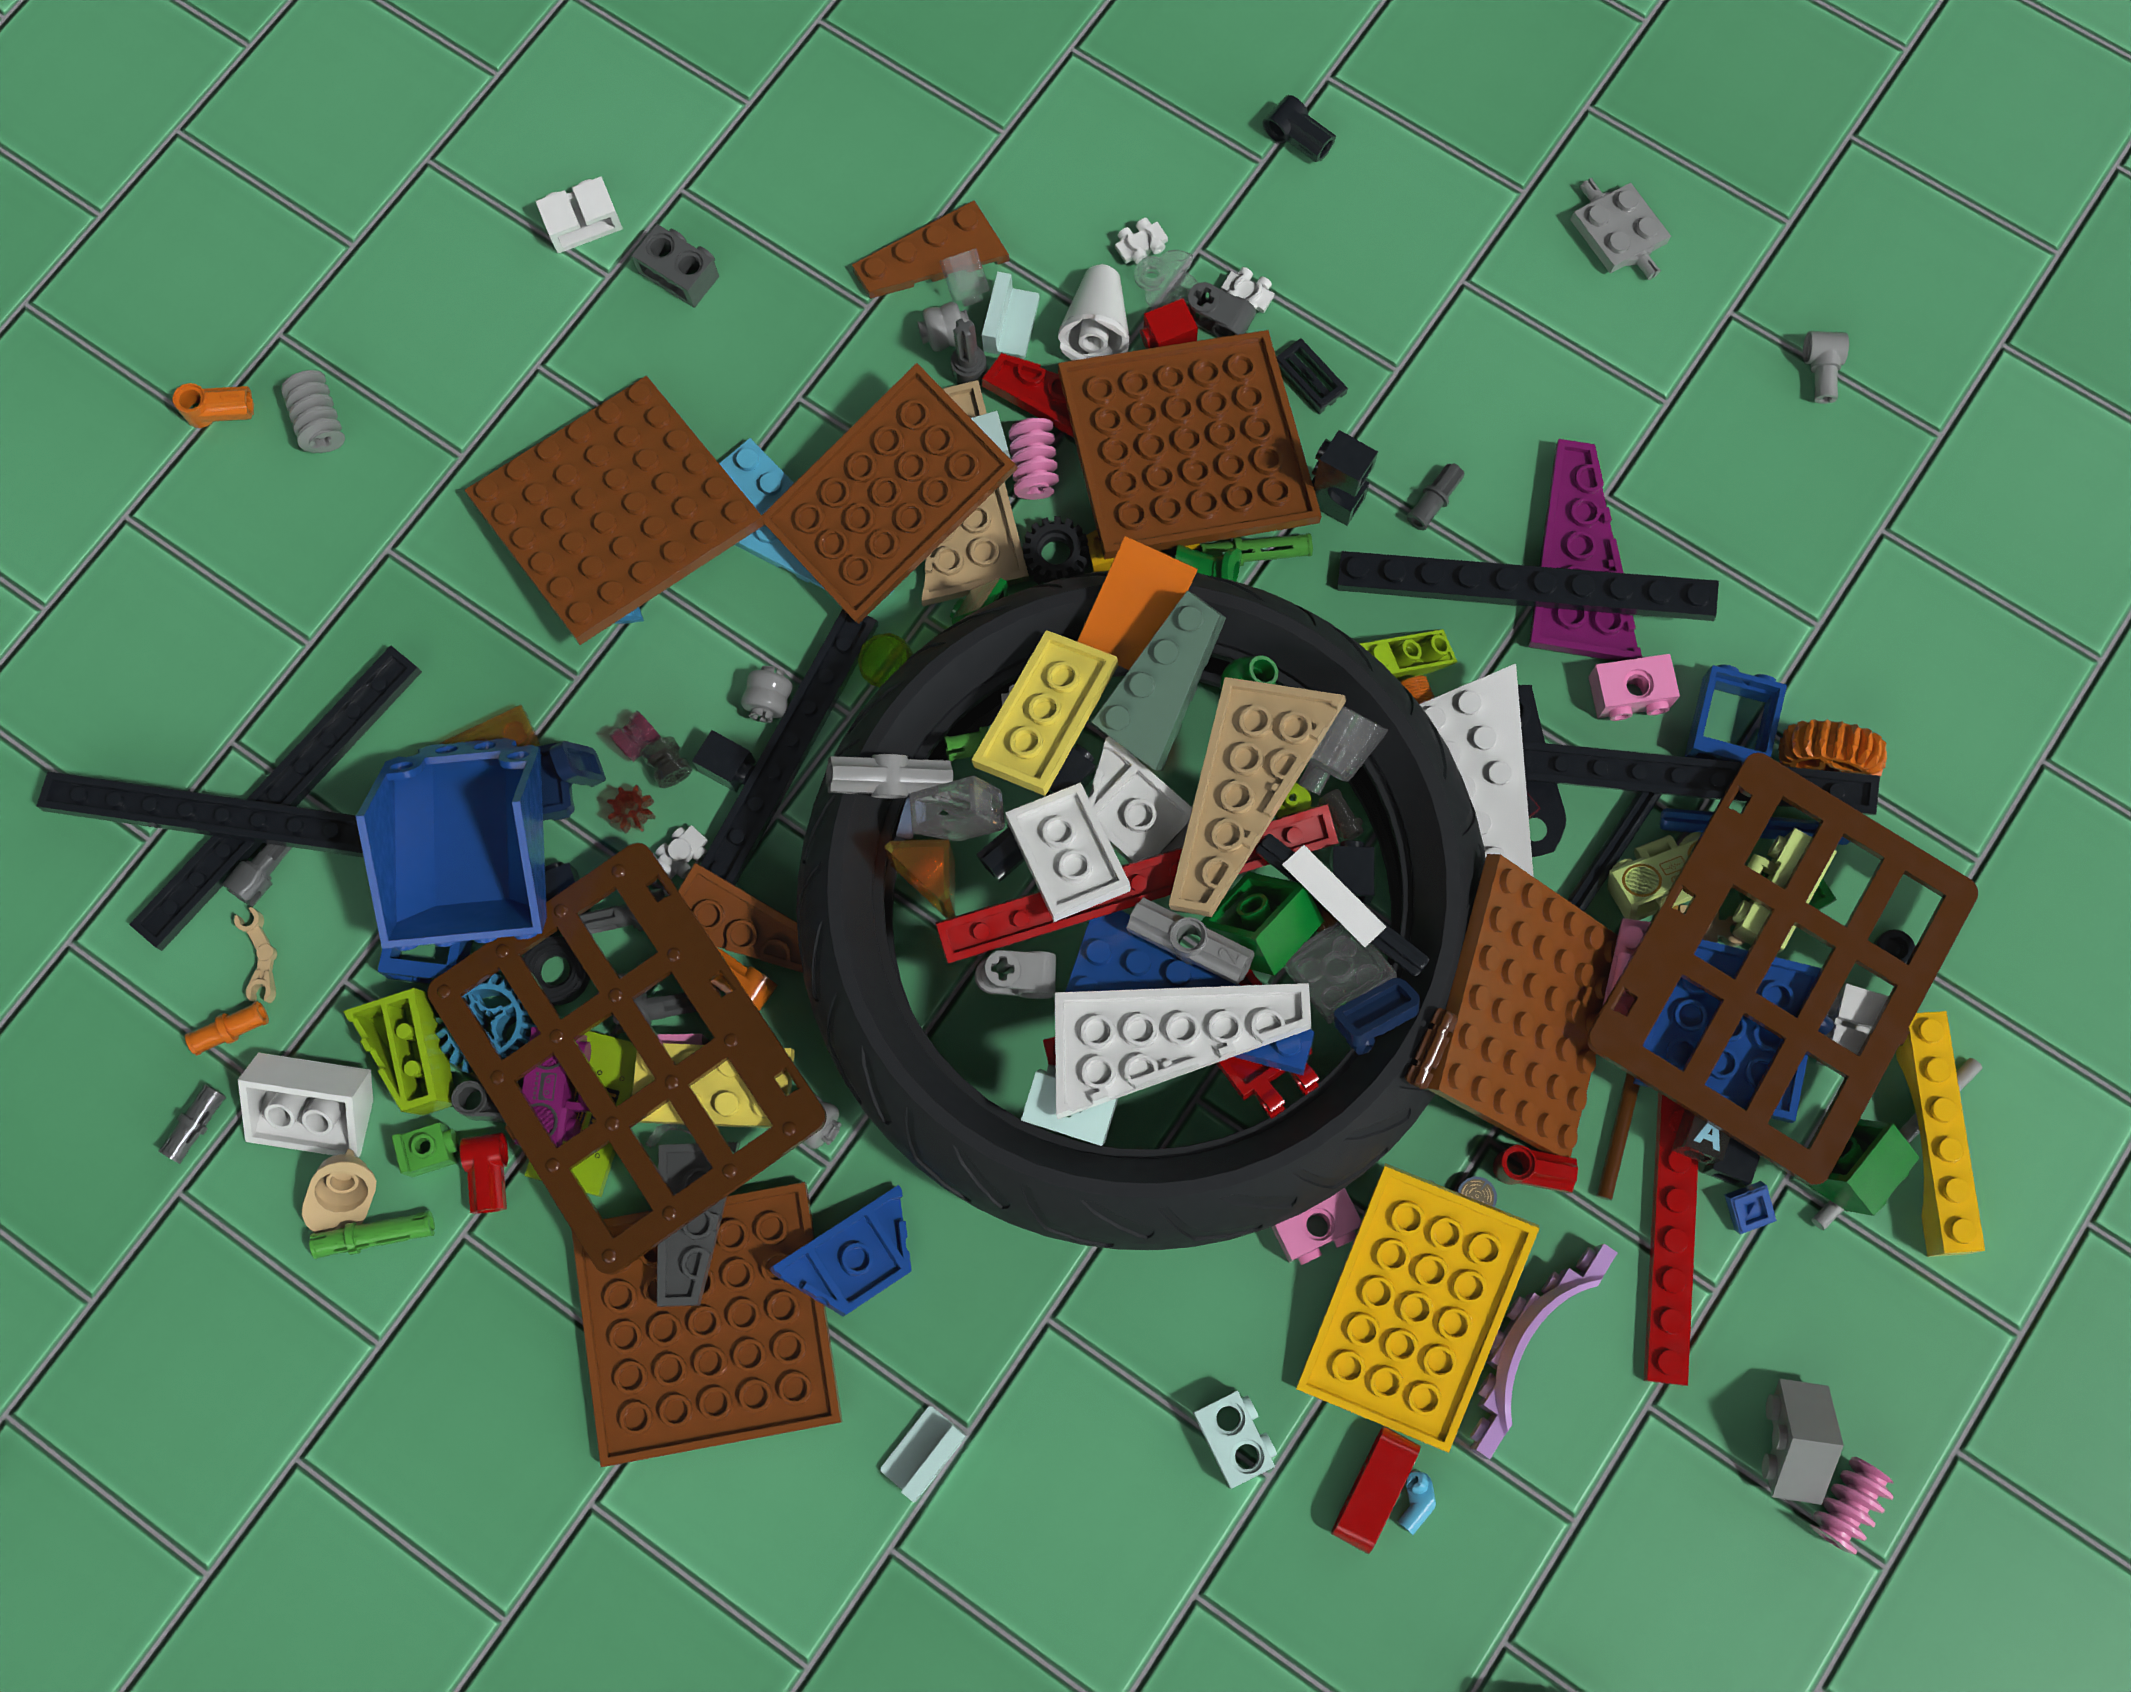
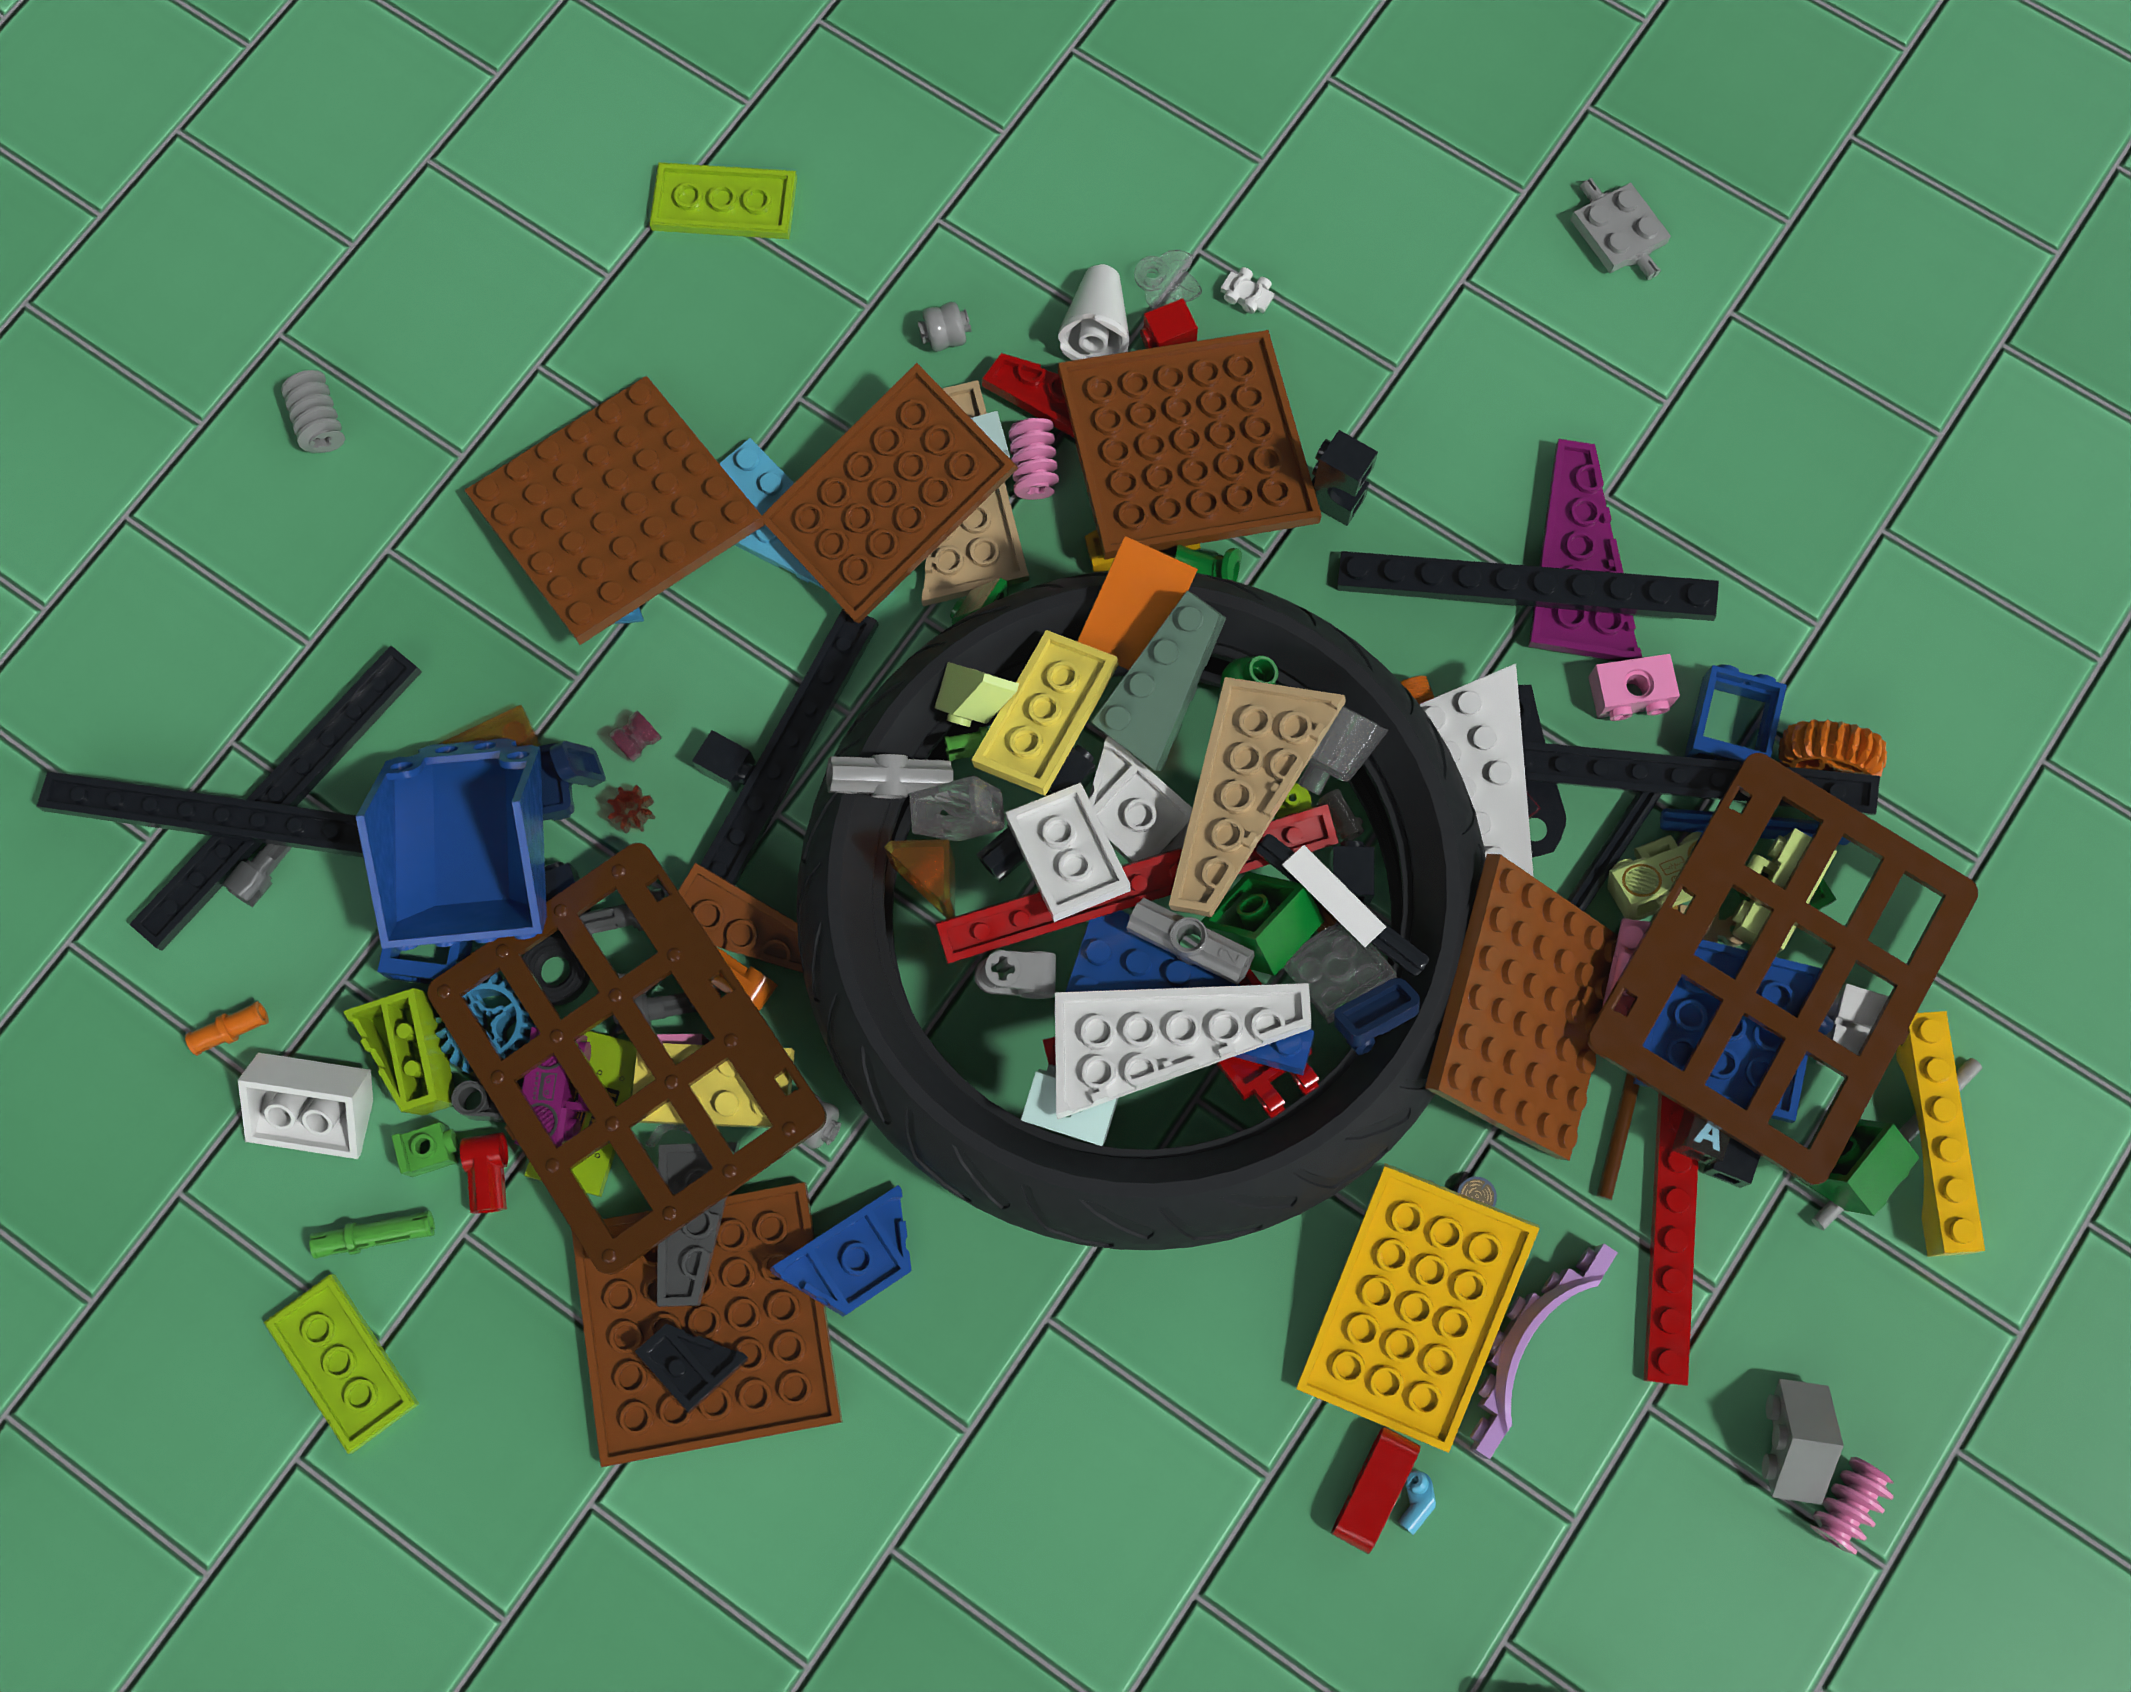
(192, 1124): dark grey pin -> none
(214, 404): orange piece -> none
(266, 955): tan piece -> none
(338, 1193): tan piece -> none
(341, 1363): none -> lime tile
(579, 215): white piece -> none
(666, 762): clear smoke wheel -> none
(671, 269): dark grey brick -> none
(684, 847): white piece -> none
(688, 1364): none -> black wing
(723, 200): none -> lime tile
(766, 694): light grey piece -> none
(882, 657): clear neon green hair -> none
(905, 826): sand blue tile -> none
(919, 253): dark orange wing -> none
(923, 1453): light aqua panel -> none
(965, 277): clear brick -> none
(967, 360): dark grey piece -> none
(972, 694): none -> yellowish green slope
(1009, 318): light aqua panel -> none
(1052, 532): black tyre -> none
(1141, 244): white piece -> none
(1221, 313): dark grey piece -> none
(1225, 1443): light aqua brick -> none
(1291, 123): black piece -> none
(1299, 546): bright green pin -> none
(1301, 386): black tile -> none
(1341, 1222): bright pink brick -> none
(1413, 653): lime slope -> none
(1431, 1048): reddish brown axle -> none
(1435, 496): dark grey axle -> none
(1538, 1170): red piece -> none
(1750, 1207): blue tile -> none
(1826, 354): light grey pin -> none
(1896, 943): black tile -> none

